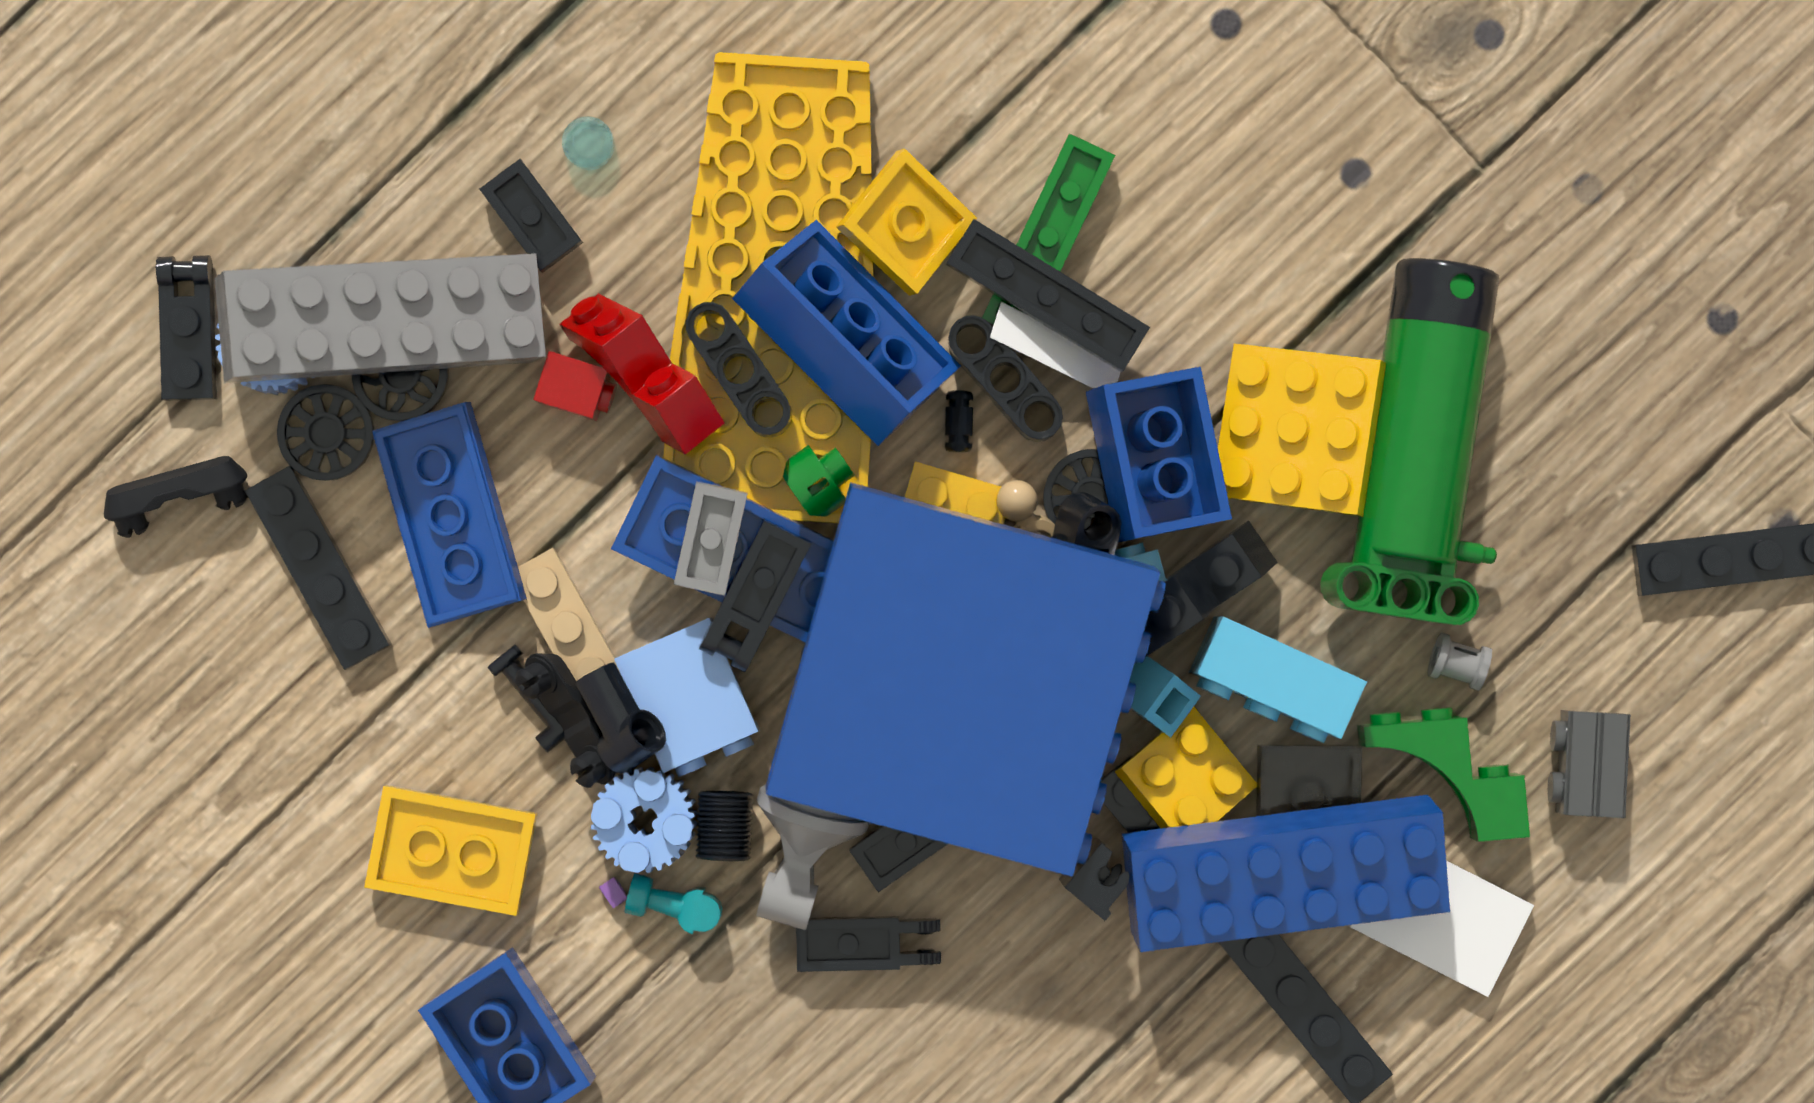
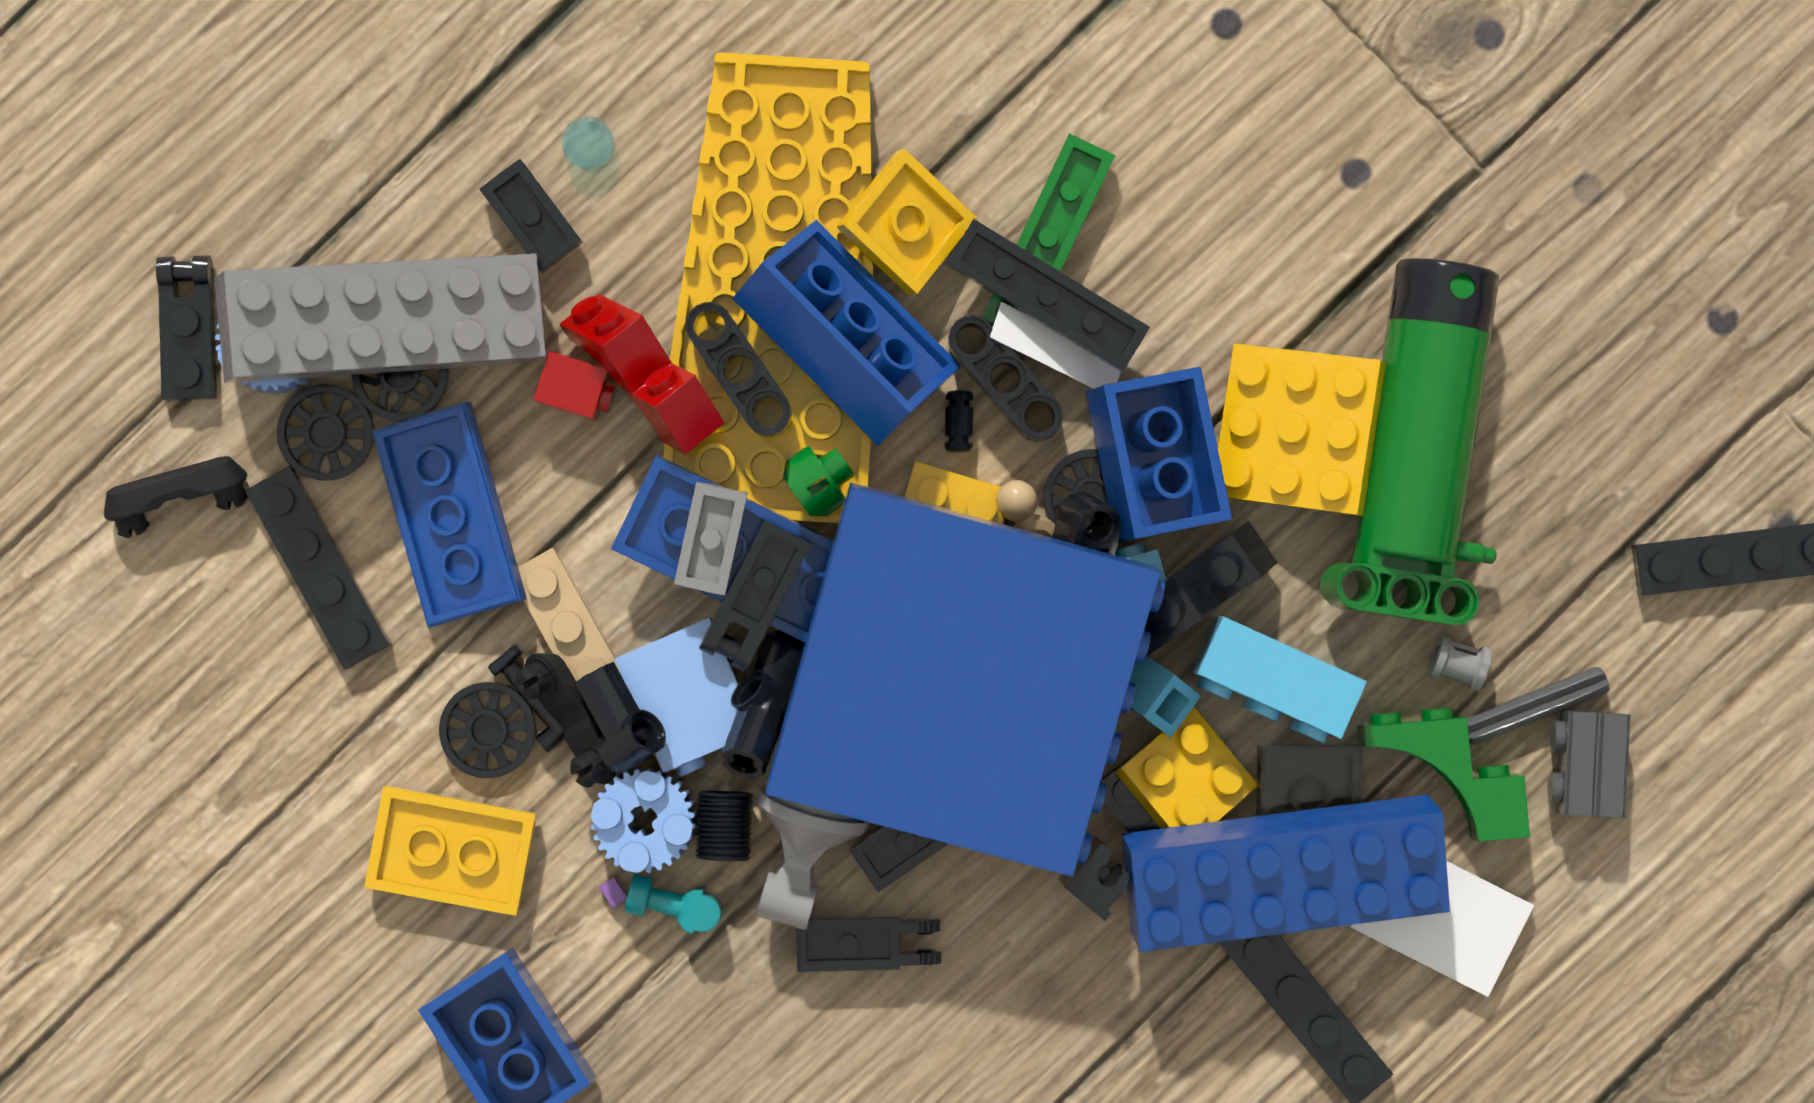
(487, 730): none -> black wheel
(762, 705): none -> black piece
(1537, 705): none -> dark grey axle

